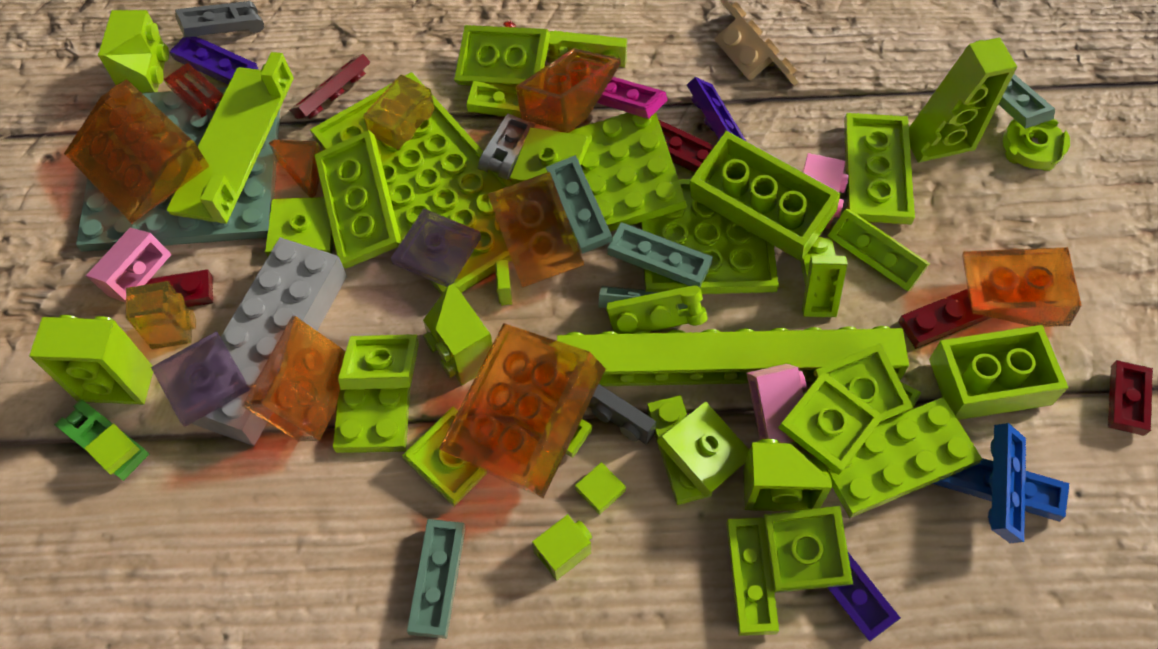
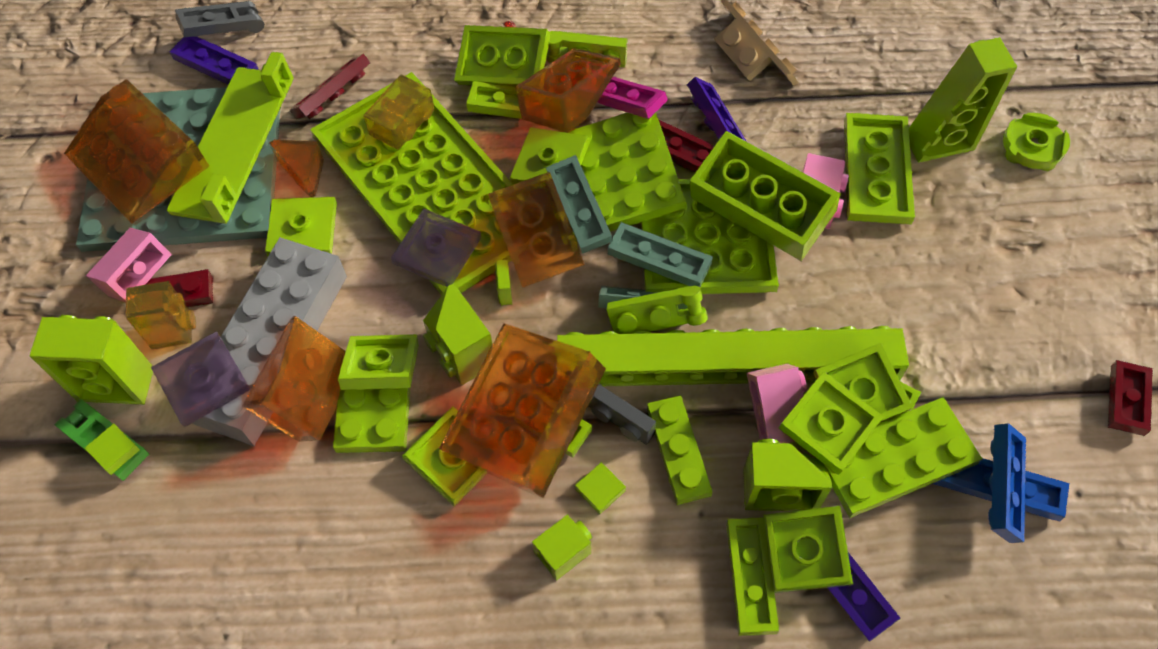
(134, 50): lime slope -> none
(206, 102): clear red tile -> none
(357, 199): lime plate -> none
(436, 579): sand green plate -> none
(505, 146): dark grey plate -> none
(704, 448): lime plate -> none
(823, 279): lime bracket -> none
(878, 249): lime plate -> none
(939, 319): dark red plate -> none
(998, 372): lime brick -> none
(1023, 285): clear orange slope -> none
(1025, 104): sand green plate -> none

